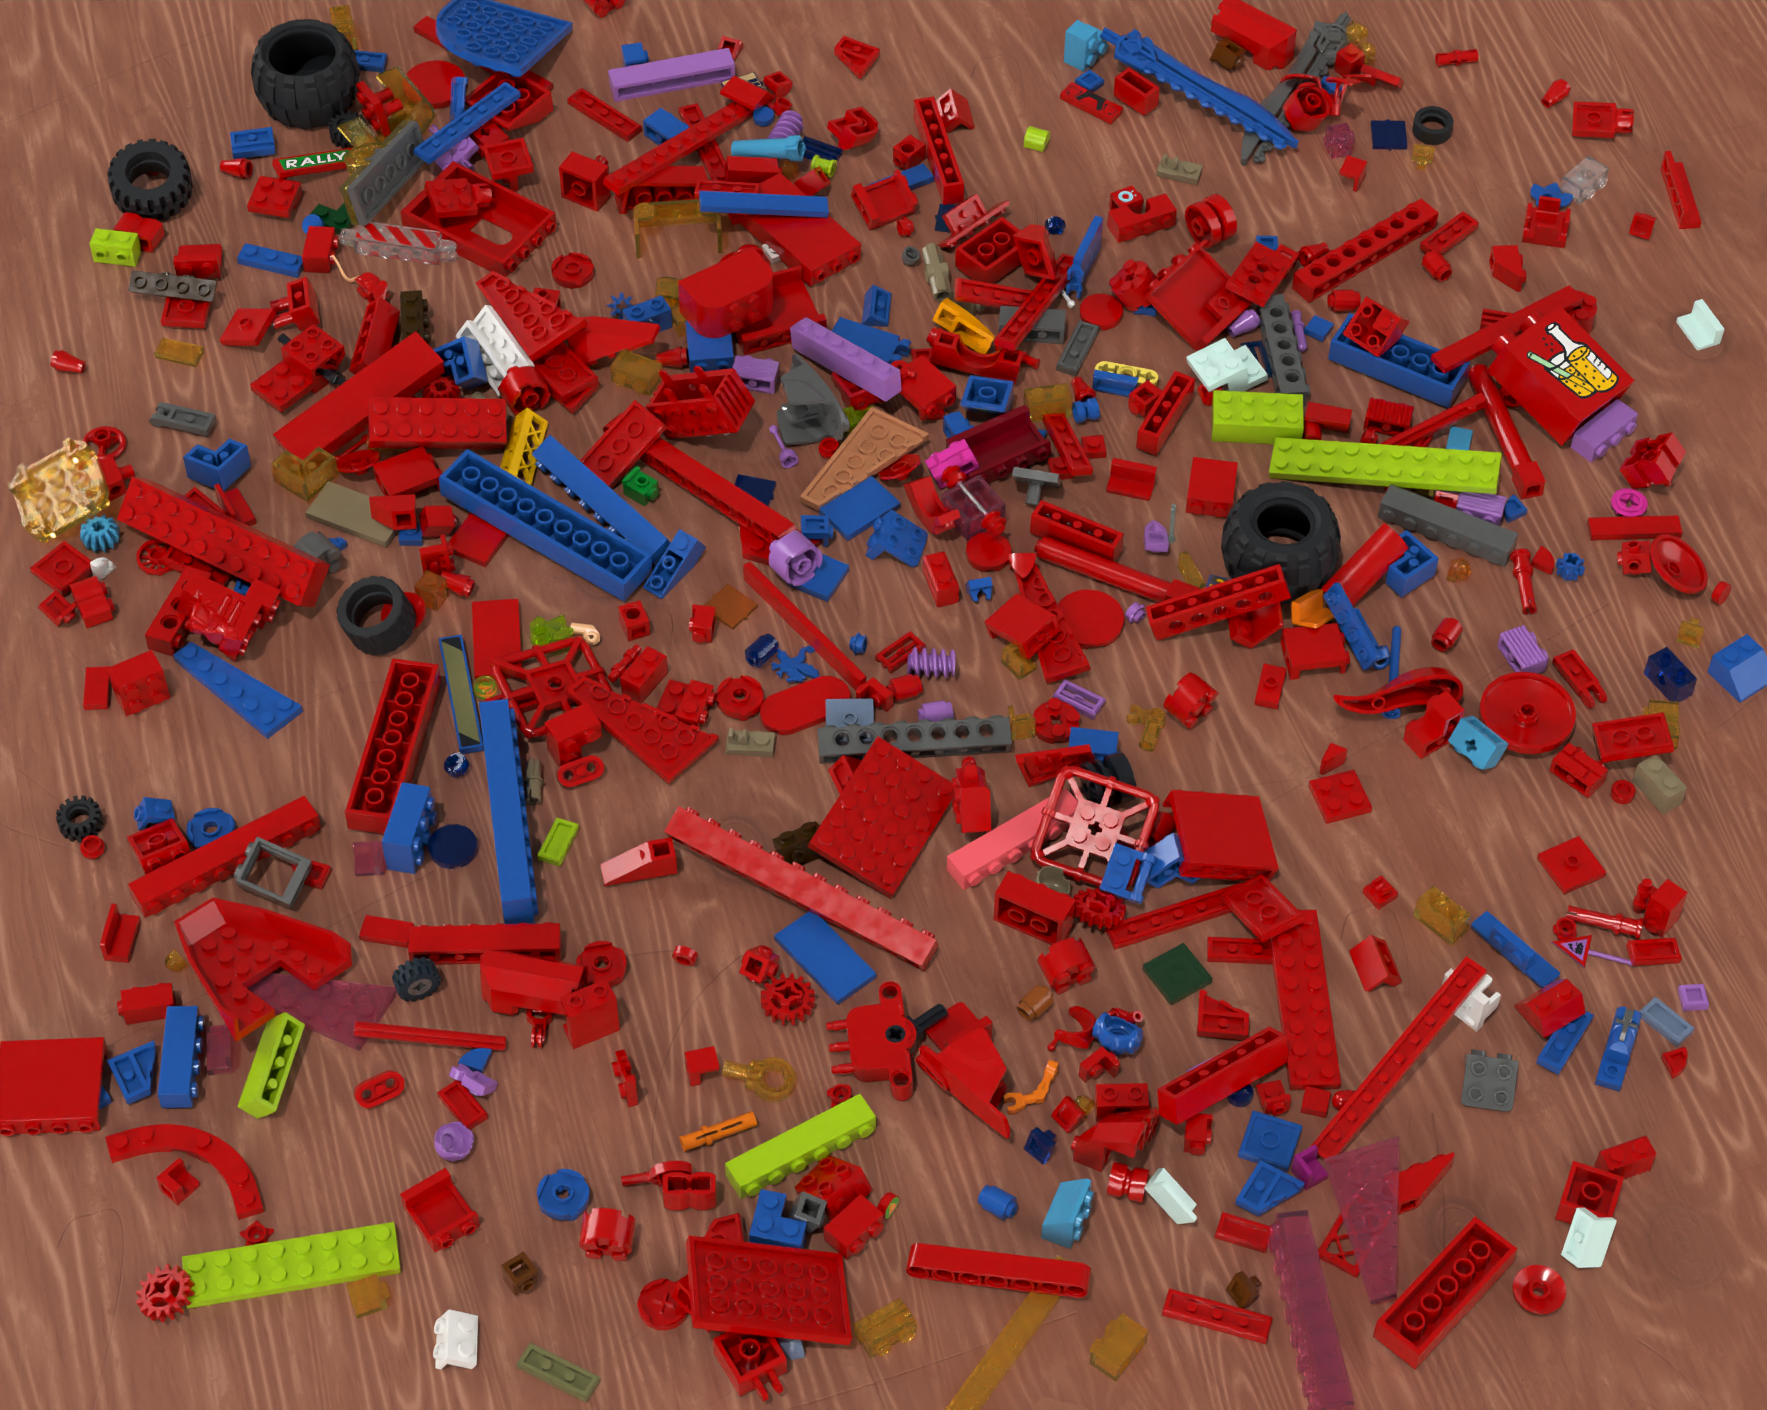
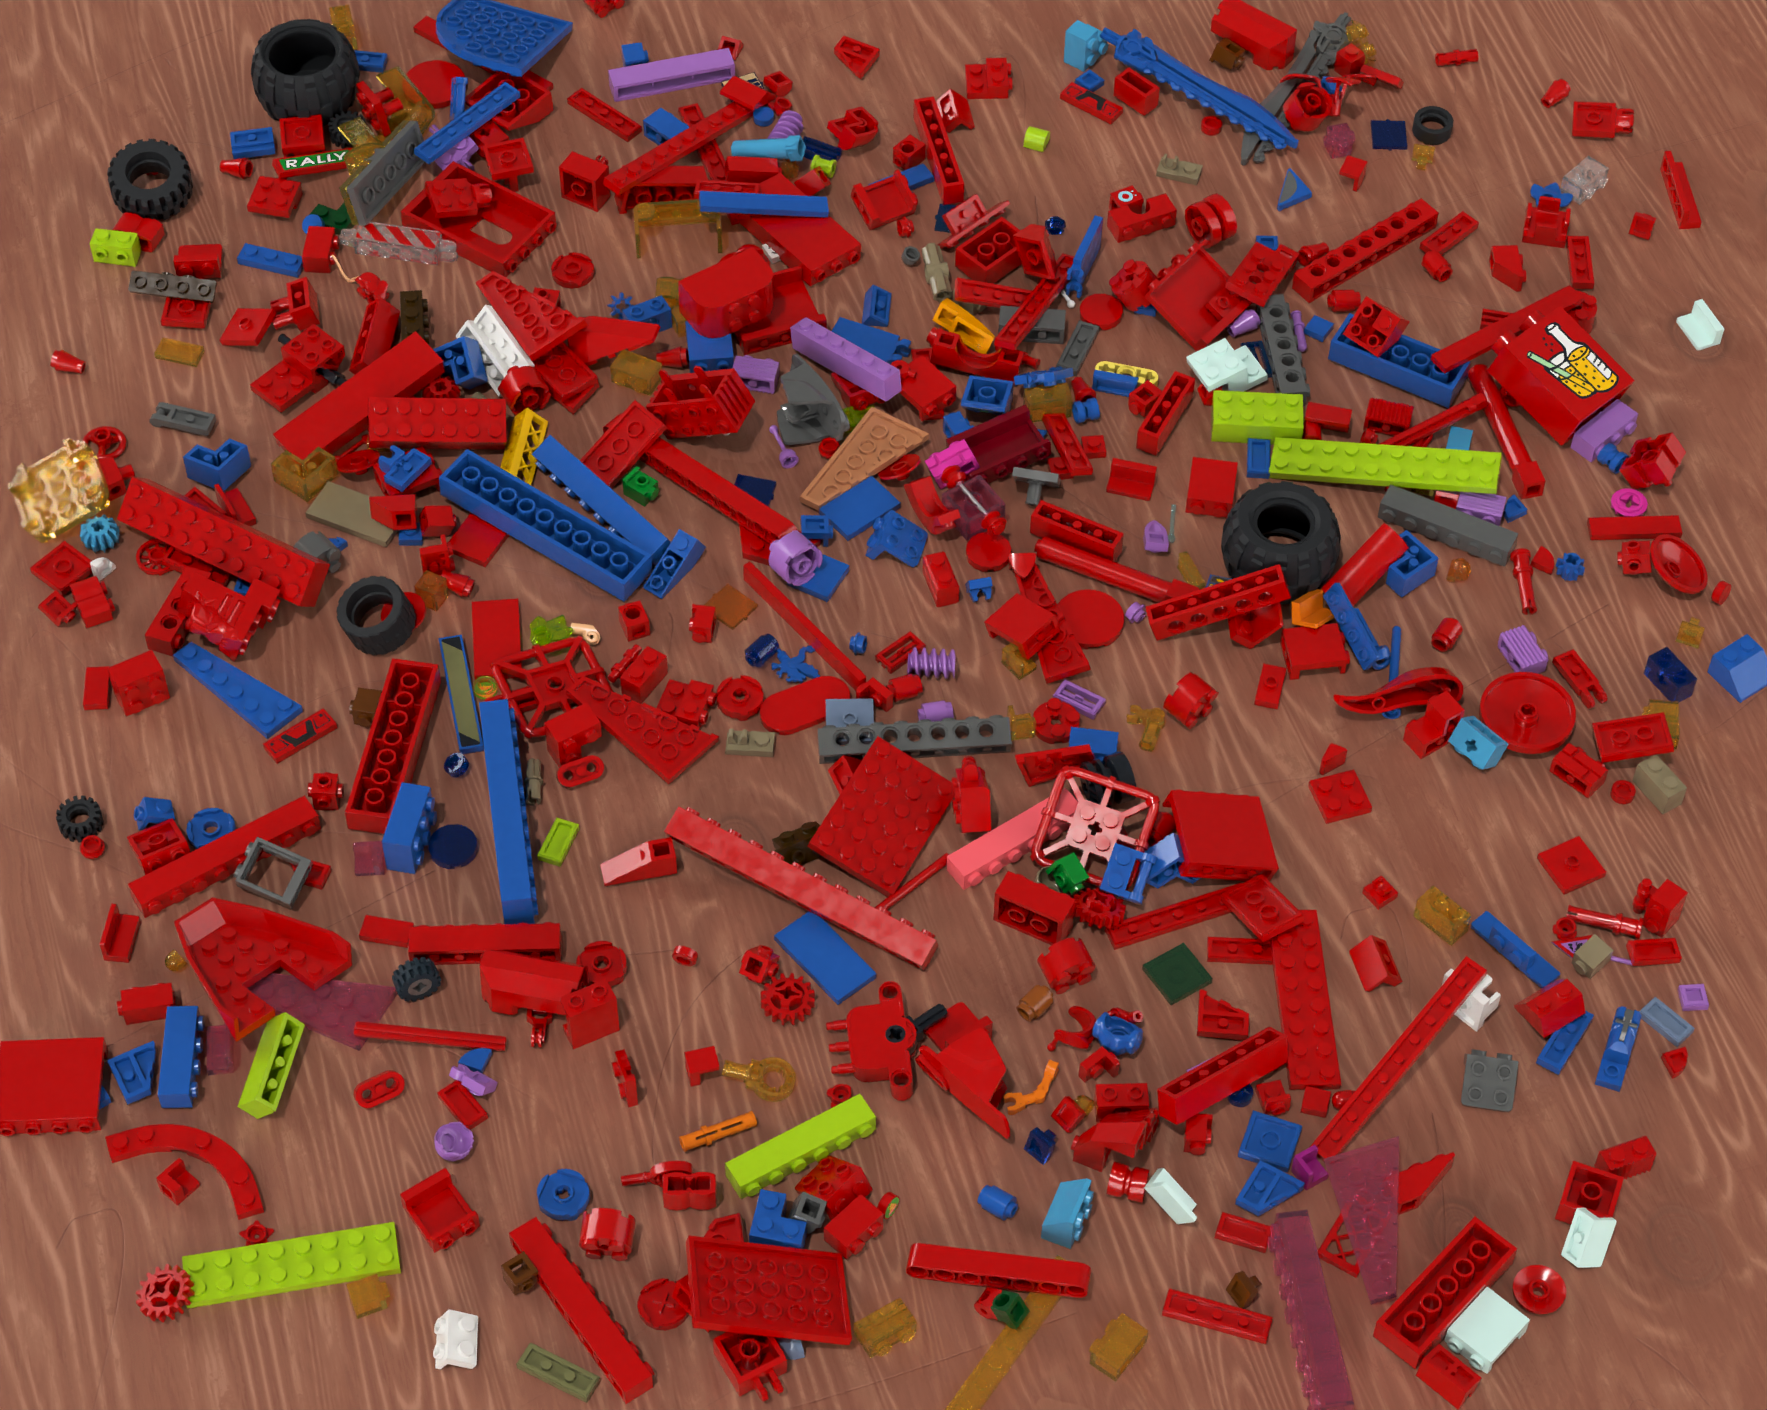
(300, 735): none -> red tile
(302, 135): none -> red panel
(326, 791): none -> red brick
(364, 706): none -> reddish brown brick
(402, 468): none -> blue plate
(582, 1311): none -> red brick
(914, 882): none -> red bar
(988, 79): none -> red plate
(1002, 1306): none -> dark green leg
(1044, 377): none -> blue plate
(1068, 873): none -> green brick
(1211, 125): none -> red tile
(1258, 458): none -> blue tile
(1293, 191): none -> blue tile
(1448, 1376): none -> red hinge
(1486, 1330): none -> light aqua panel
(1580, 262): none -> red plate
(1592, 956): none -> dark tan brick
(1612, 457): none -> blue wheel

